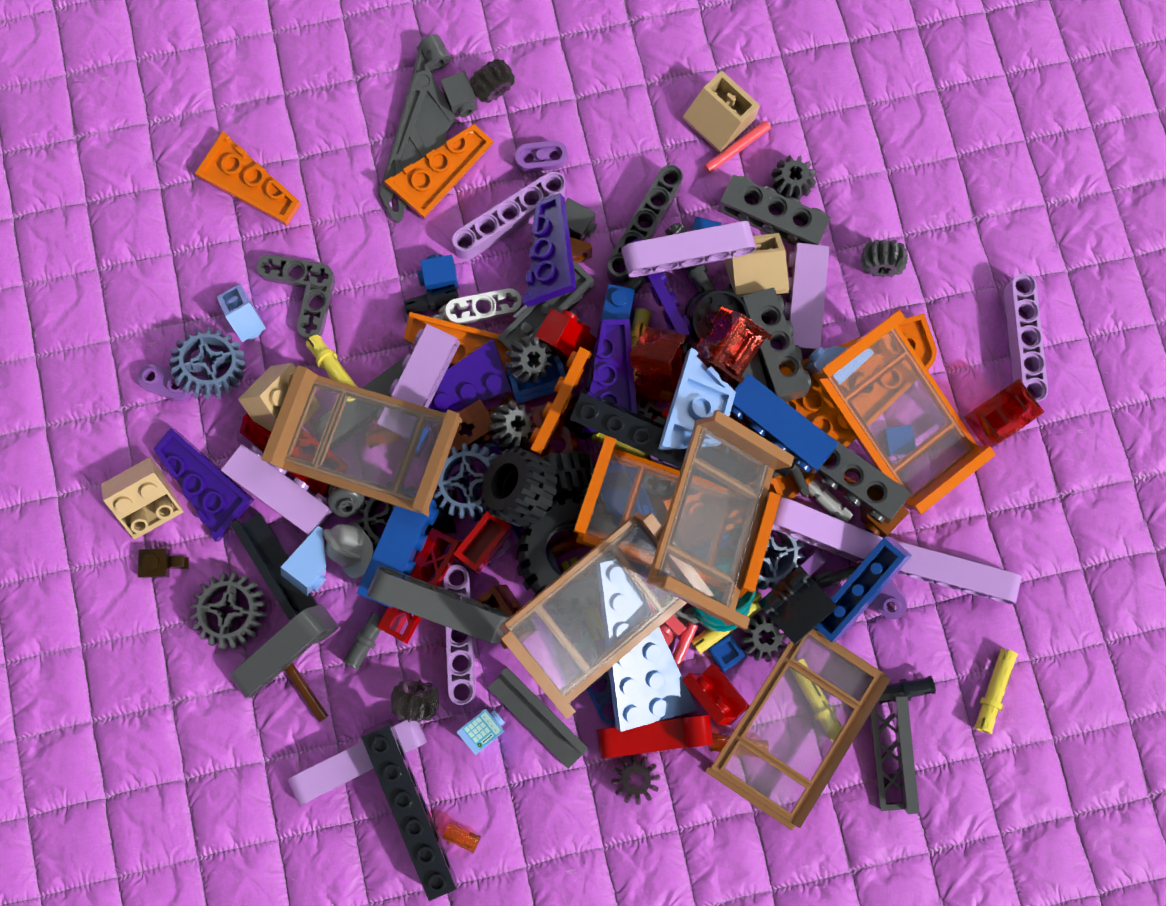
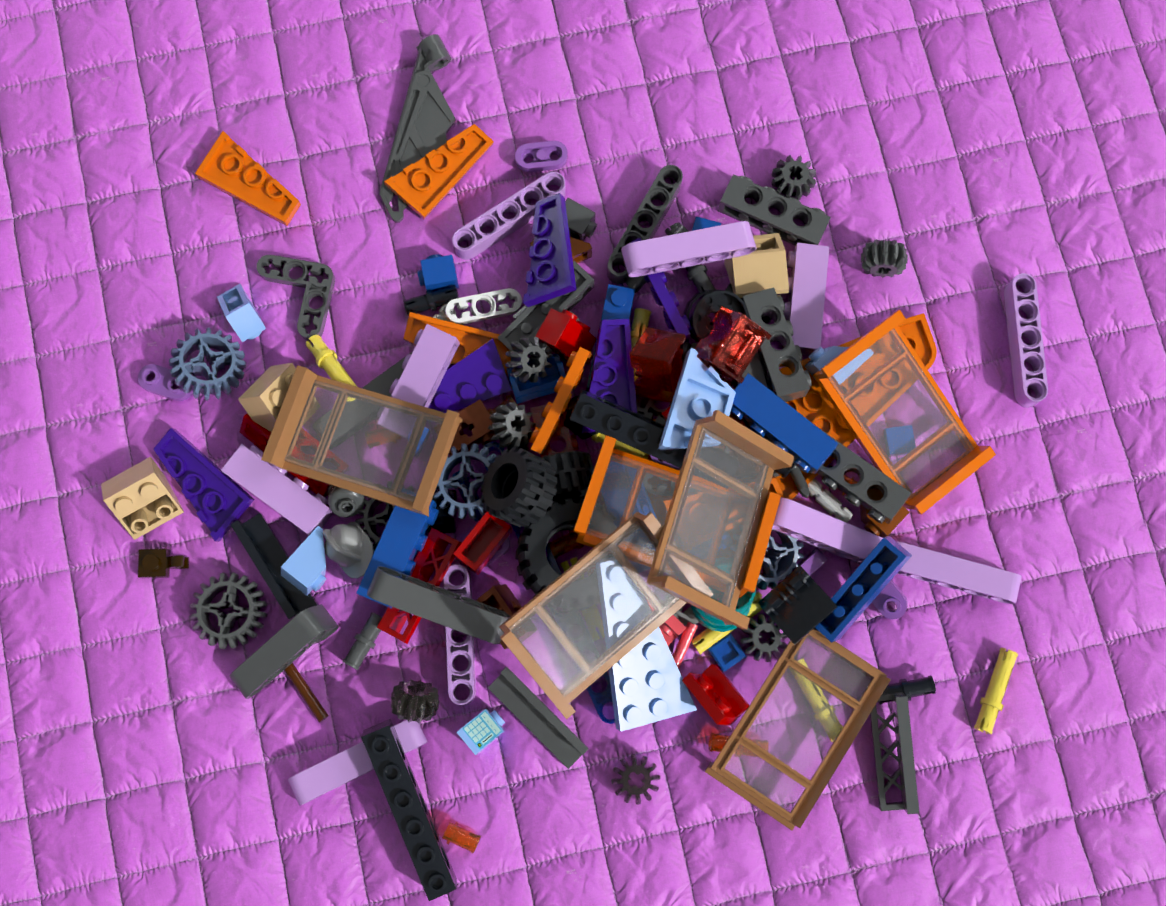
(459, 94): dark grey brick -> none
(492, 80): clear smoke gear -> none
(656, 736): red beam -> none
(721, 111): tan slope -> none
(736, 147): coral bar -> none
(829, 578): dark grey piece -> none
(1003, 414): clear red piece -> none

